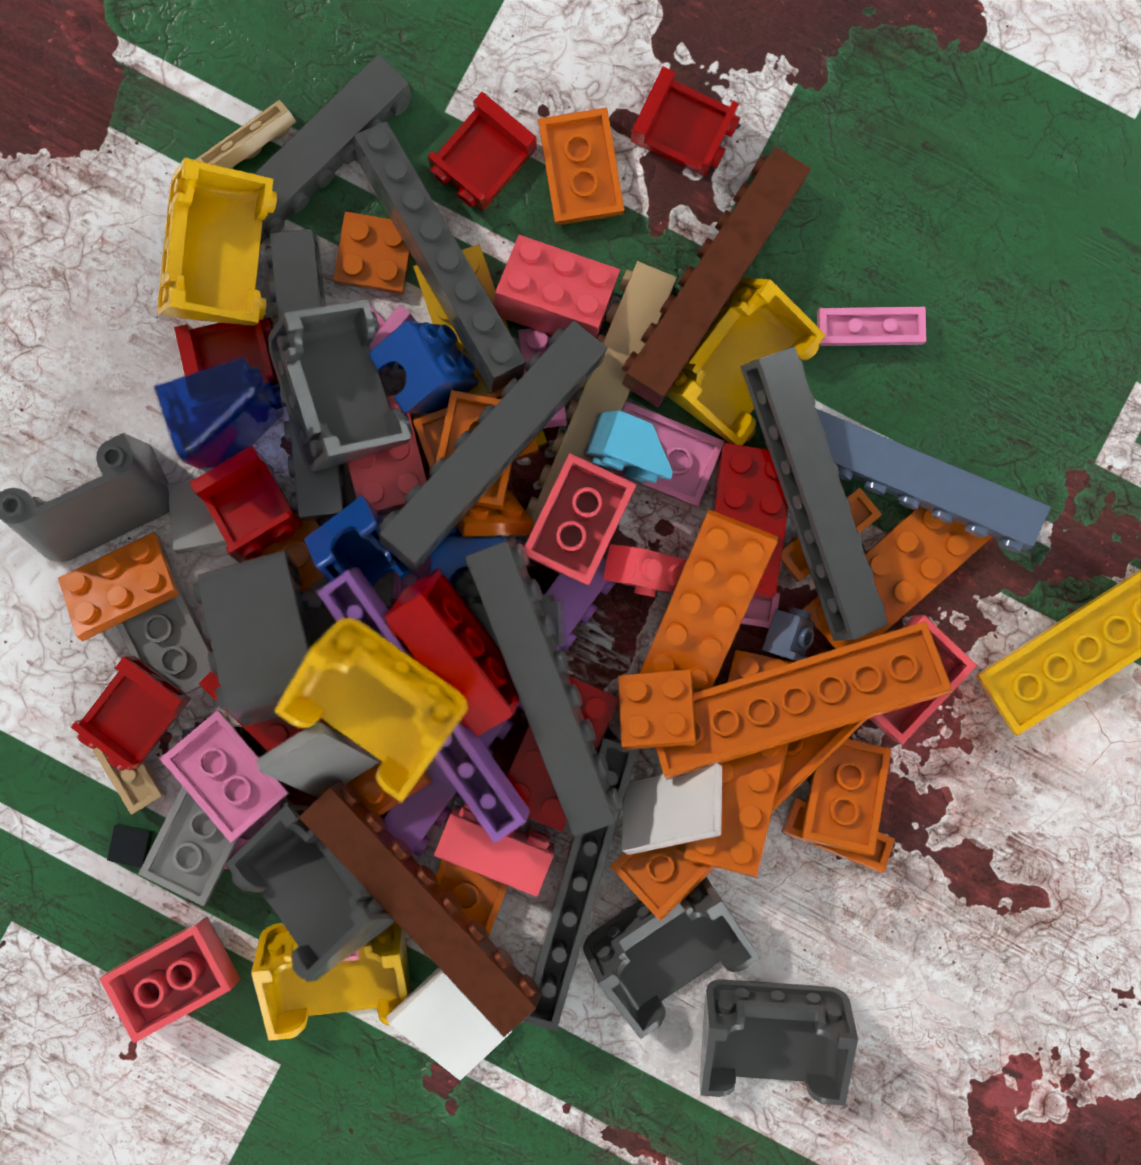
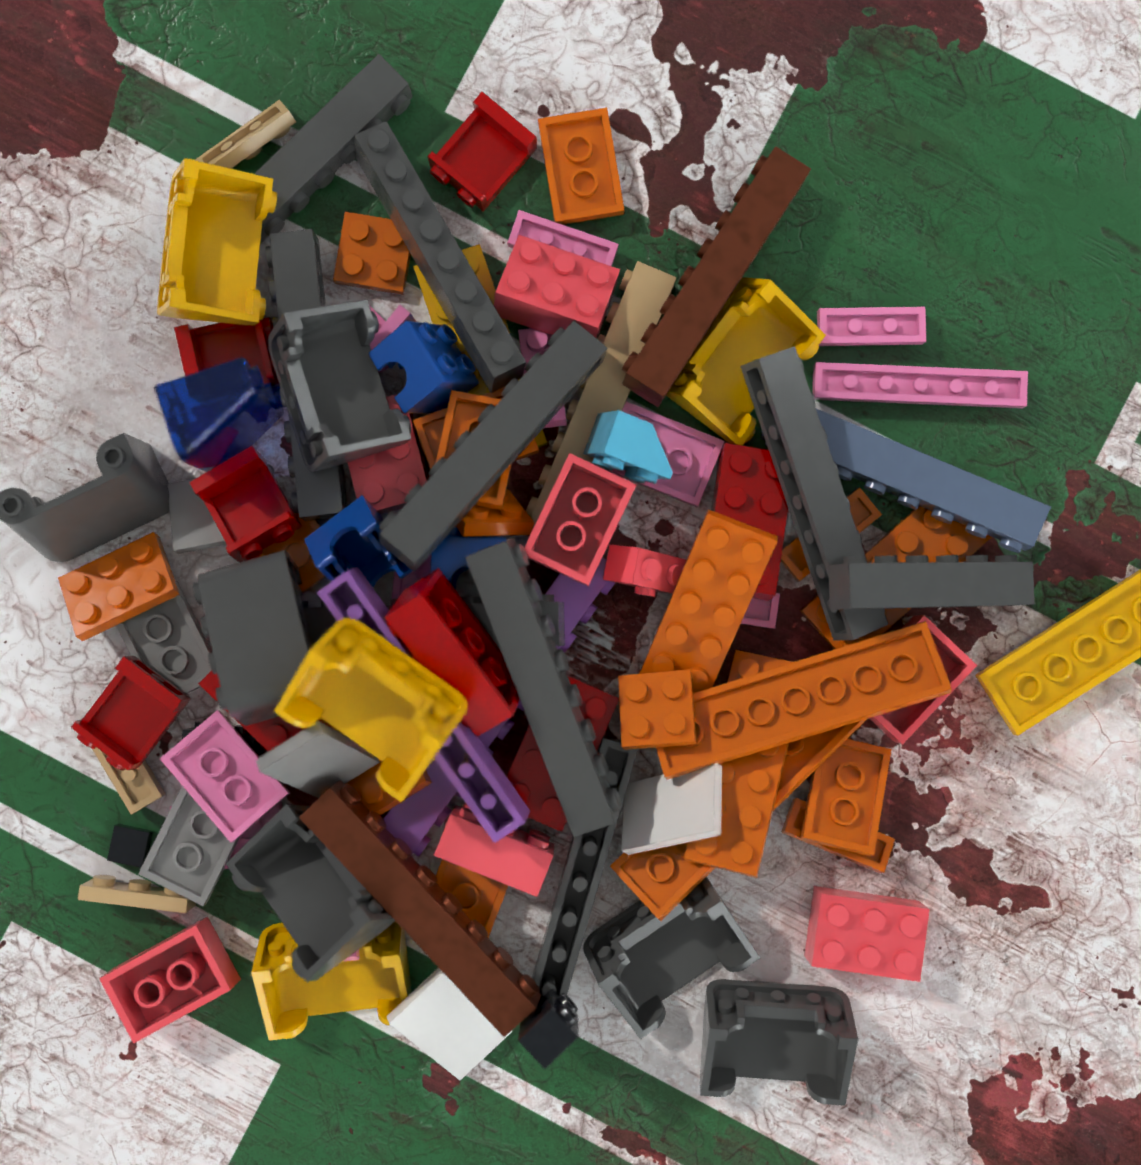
(134, 894): none -> tan plate
(549, 1028): none -> black brick
(563, 238): none -> bright pink plate
(684, 124): red panel -> none
(790, 634): sand blue brick -> none
(866, 933): none -> coral brick
(920, 385): none -> bright pink plate
(930, 583): none -> dark grey brick

